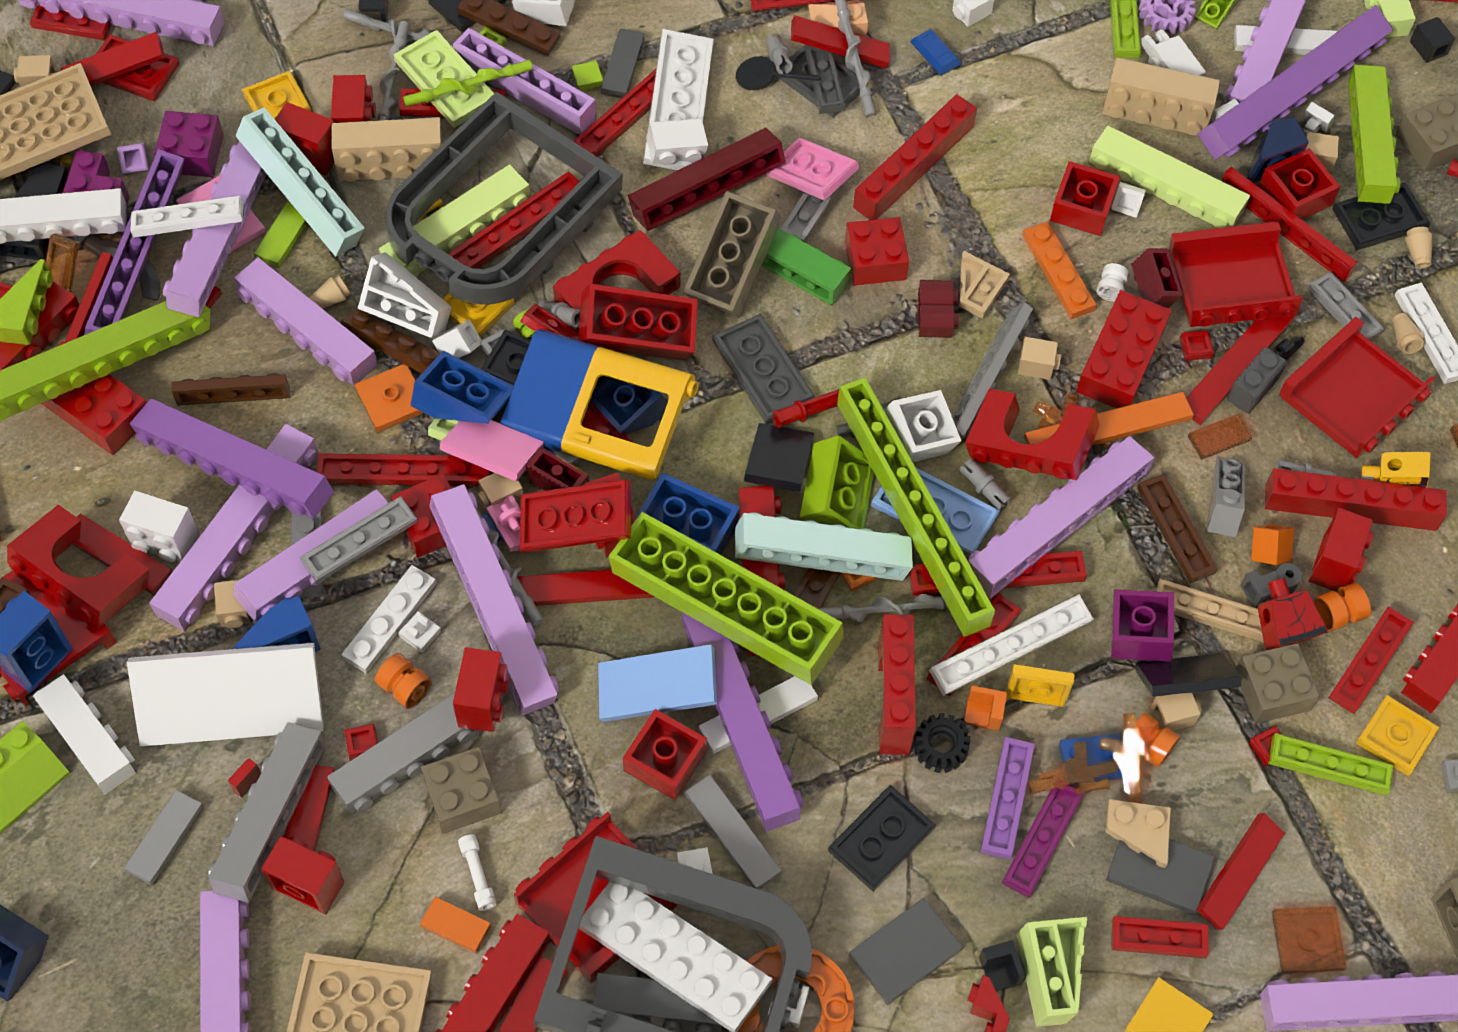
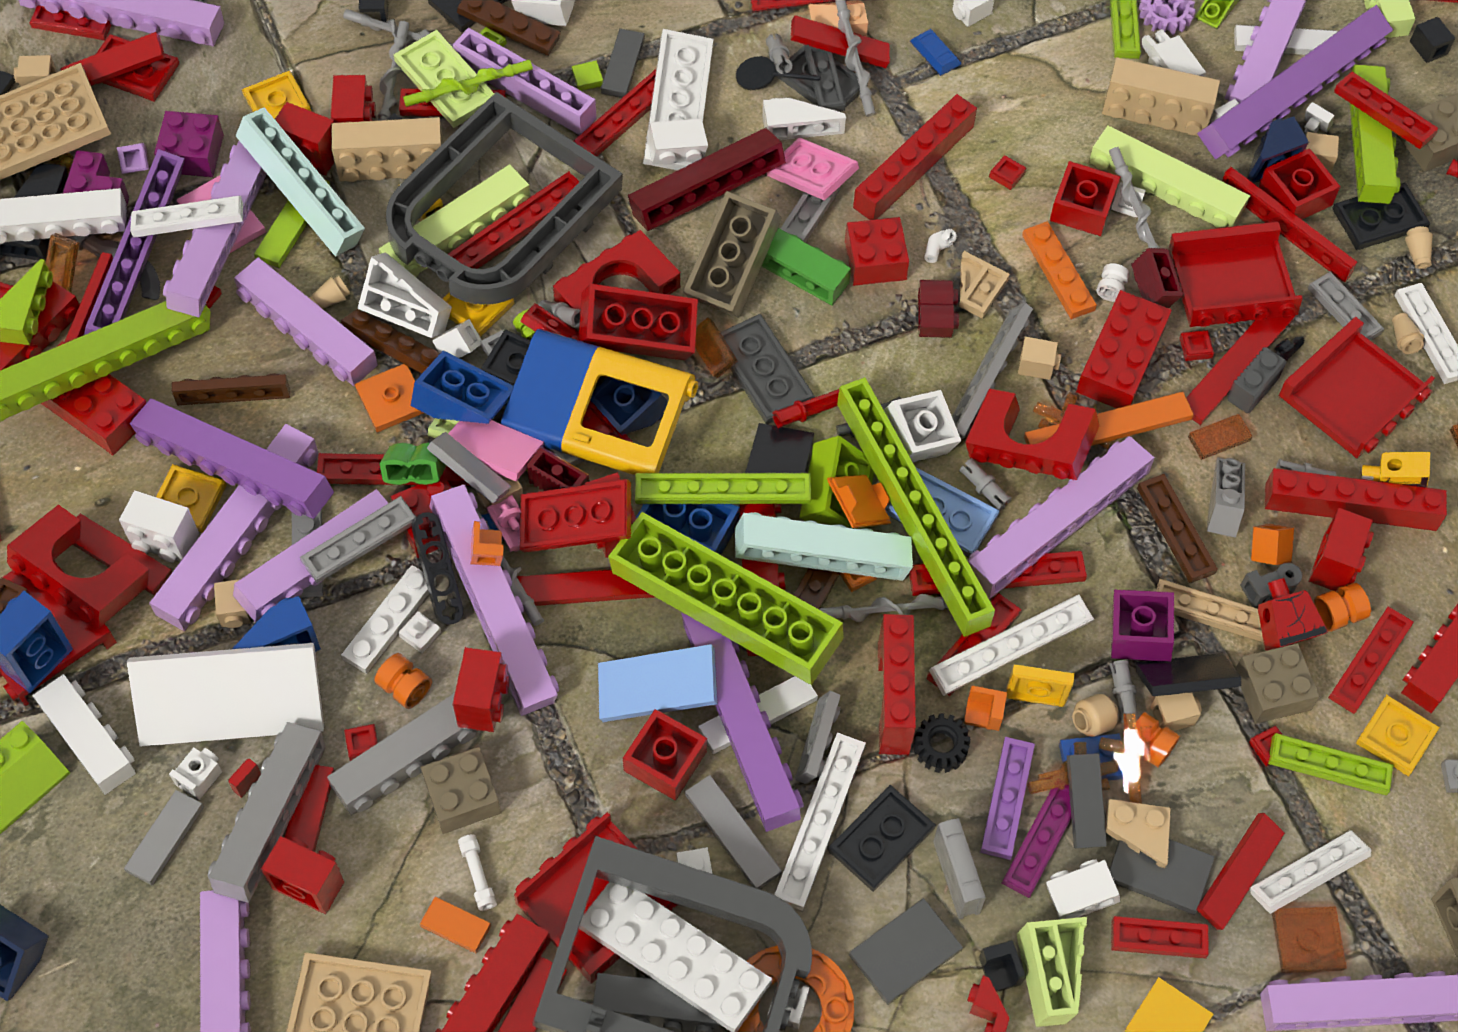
(193, 490): none -> yellow tile
(198, 781): none -> white brick
(410, 463): none -> bright green brick
(442, 567): none -> black beam
(469, 467): none -> light grey tile
(486, 546): none -> orange panel
(713, 348): none -> clear orange tile
(722, 488): none -> lime tile
(795, 119): none -> white slope
(818, 738): none -> light grey plate
(820, 821): none -> white plate
(860, 500): none -> orange piece
(939, 242): none -> white arm
(959, 868): none -> light grey piece
(1007, 172): none -> red tile
(1082, 890): none -> white brick
(1086, 800): none -> dark grey tile
(1095, 715): none -> tan head
(1124, 690): none -> light grey pin
(1130, 199): none -> light grey piece
(1310, 871): none -> white tile
(1386, 110): none -> red plate

